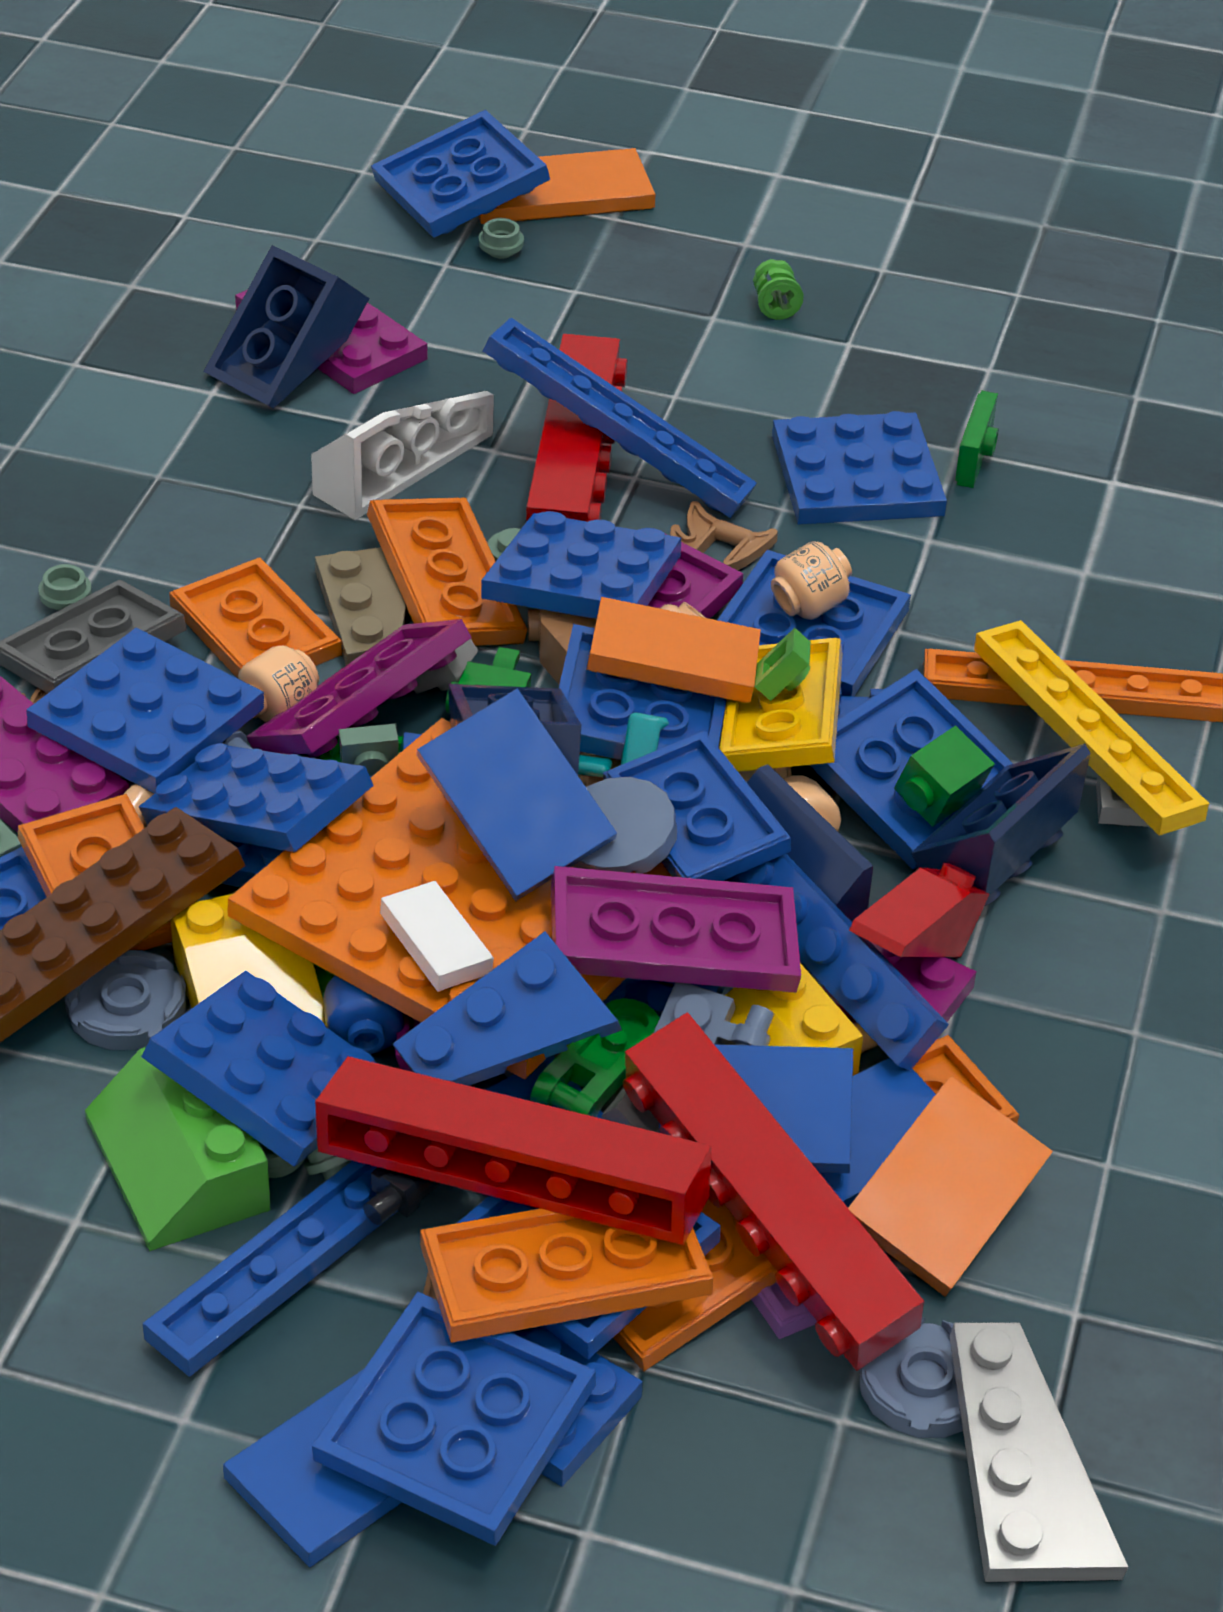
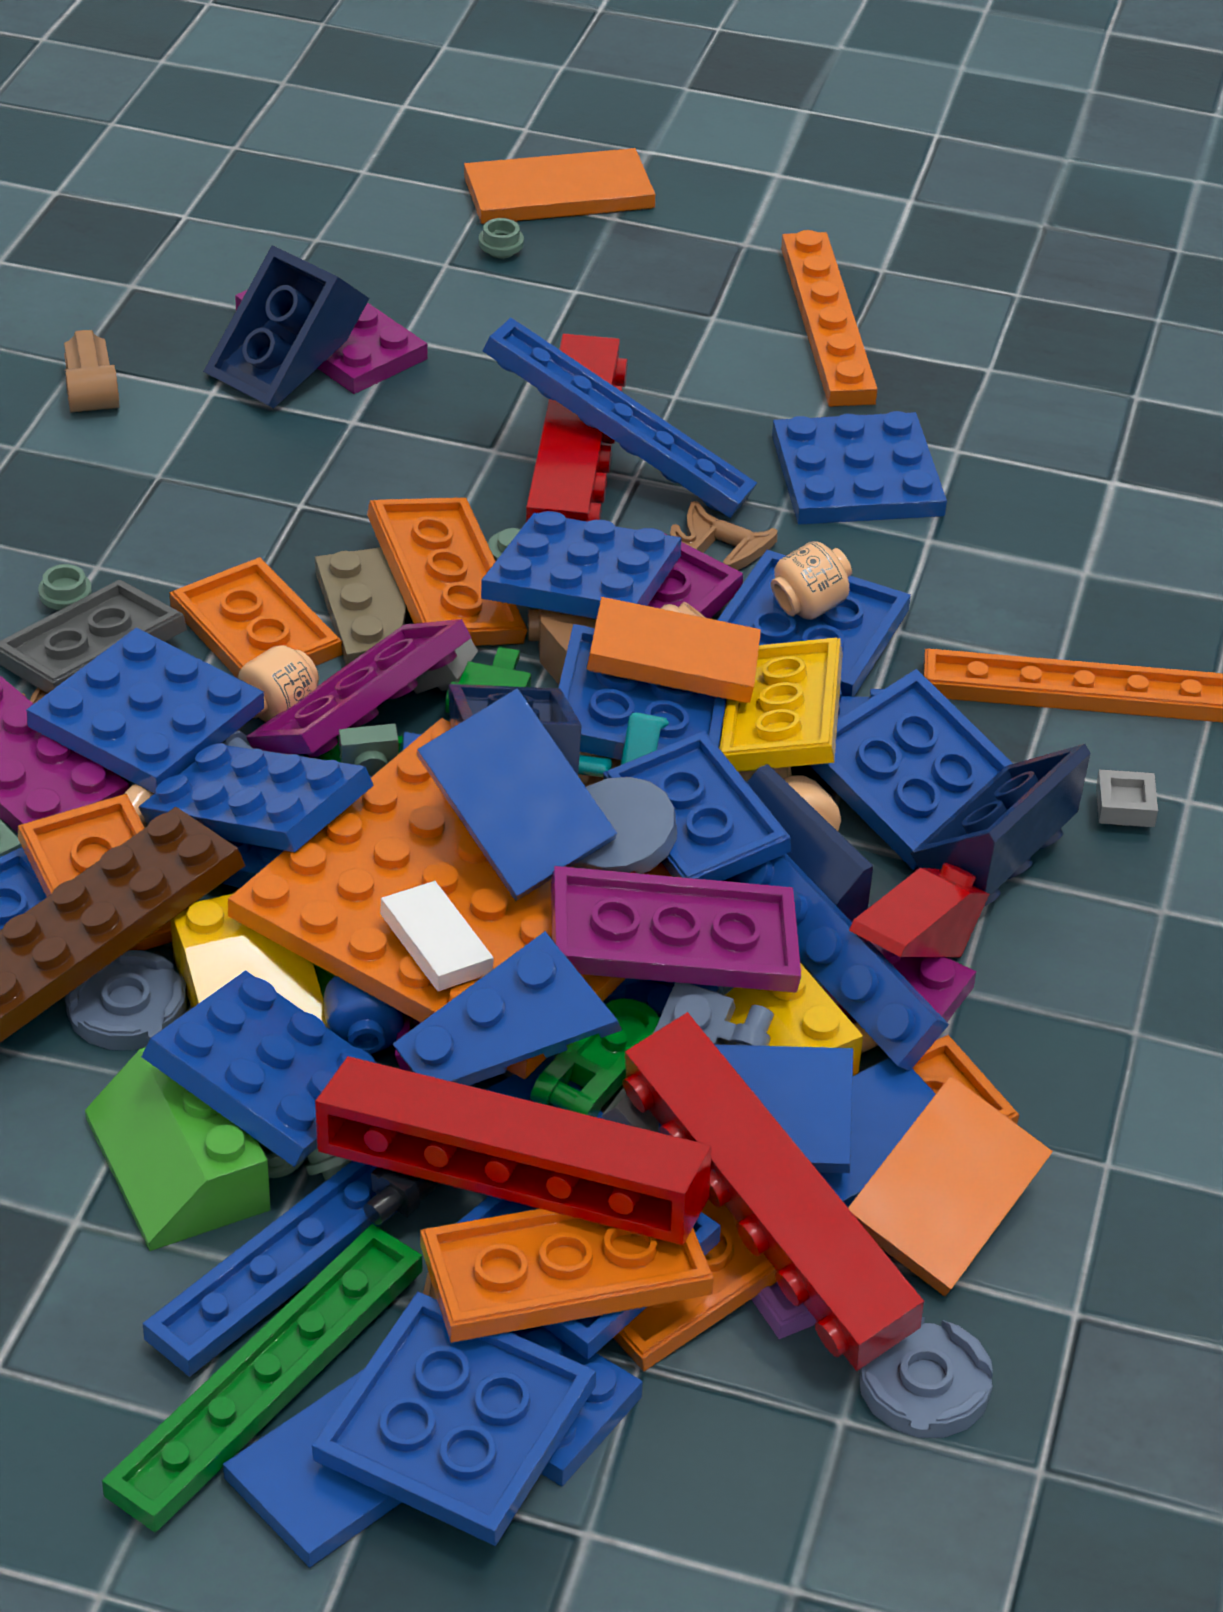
(88, 373): none -> medium nougat piece
(261, 1378): none -> green plate
(398, 450): white wedge -> none
(460, 173): blue plate -> none
(771, 292): bright green bush -> none
(784, 665): bright green plate -> none
(828, 319): none -> orange plate
(943, 775): green brick -> none
(978, 439): green plate -> none
(1025, 1474): wing -> none
(1085, 718): yellow plate -> none

